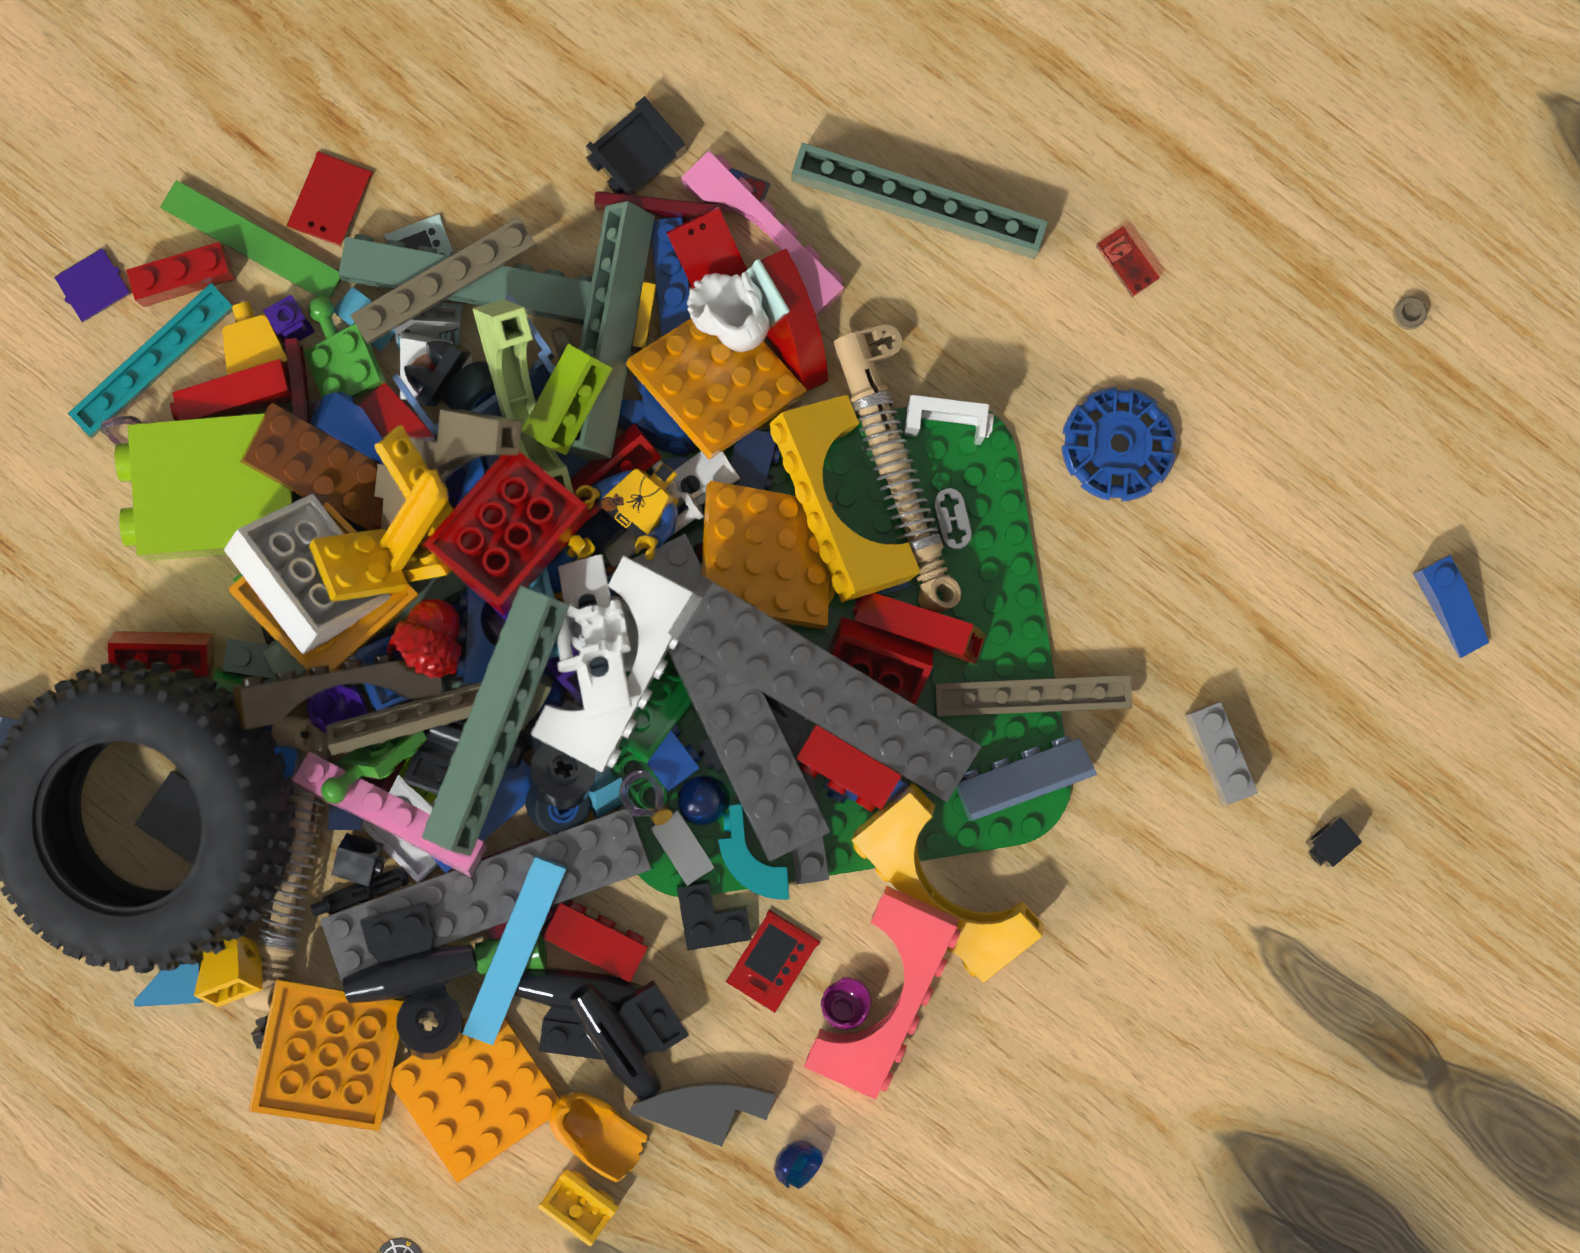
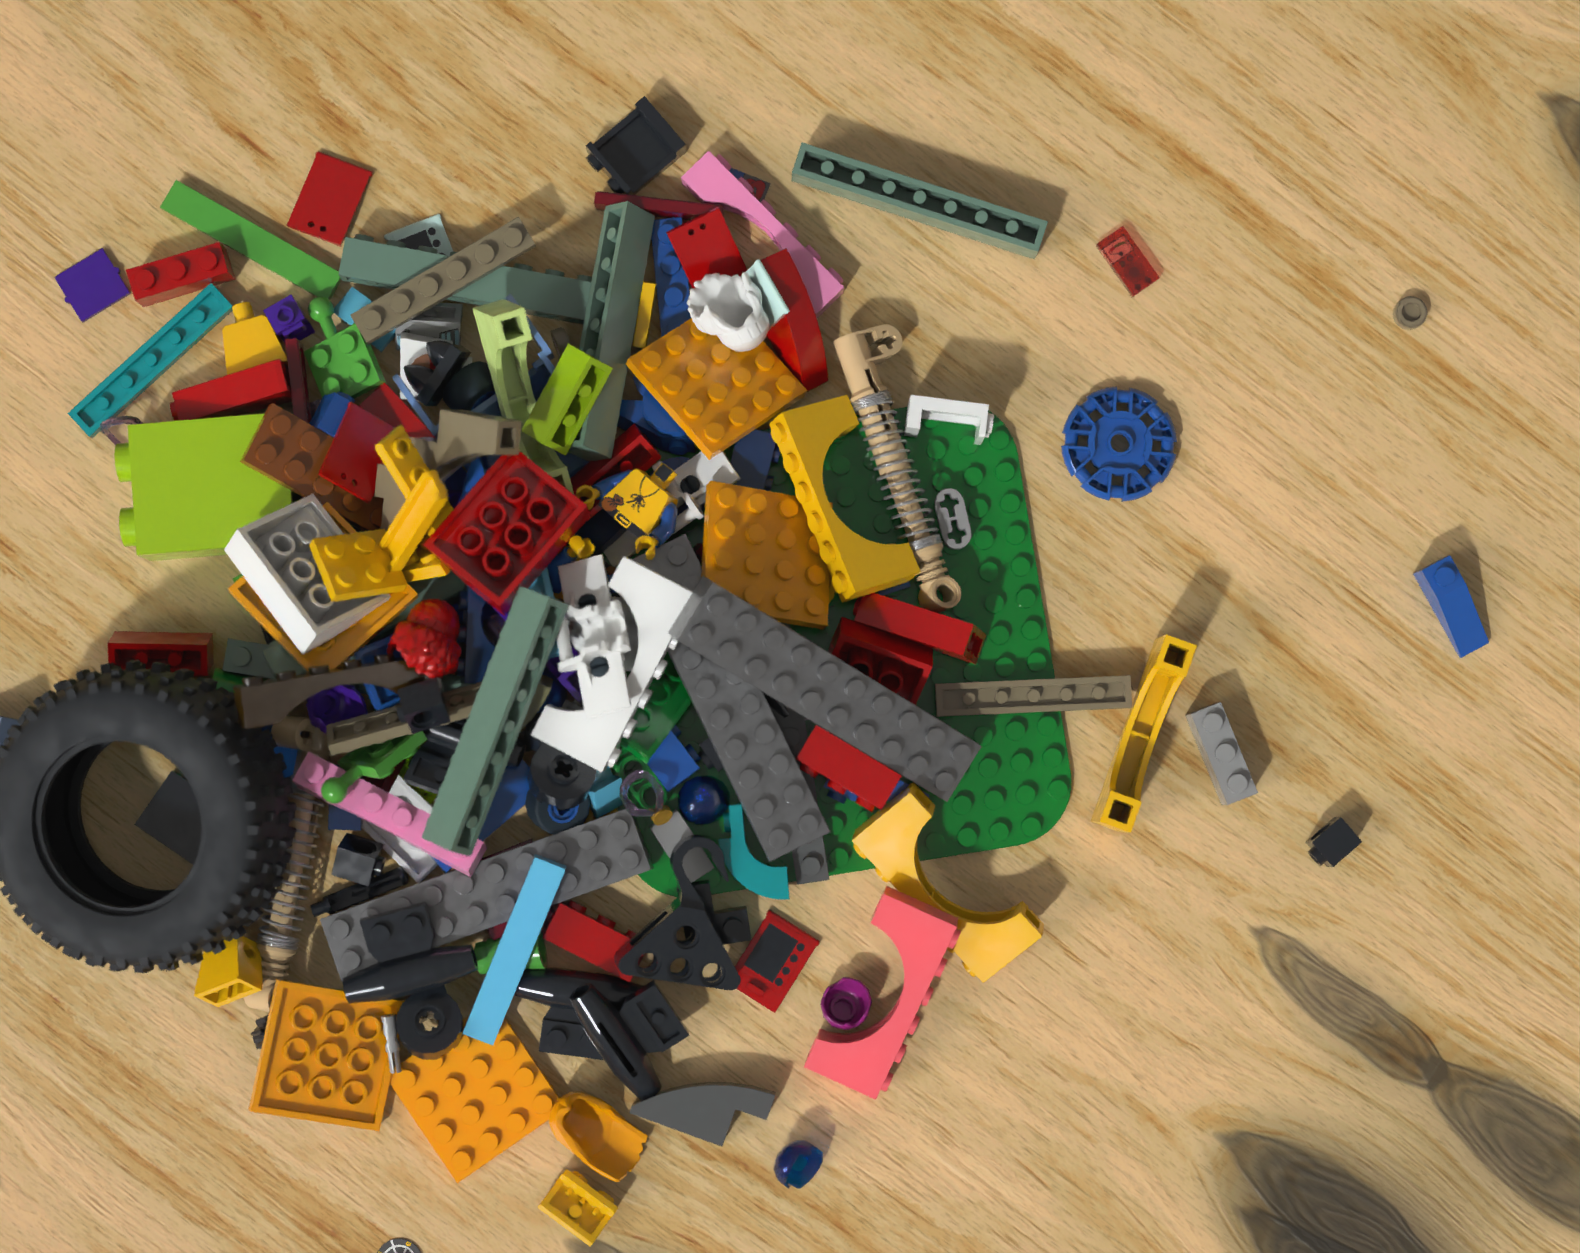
(171, 987): dark azure slope -> none
(354, 452): none -> red container
(392, 1043): none -> light grey pin
(422, 706): none -> black brick
(660, 933): none -> black piece
(1024, 779): sand blue slope -> none
(1122, 788): none -> yellow arch

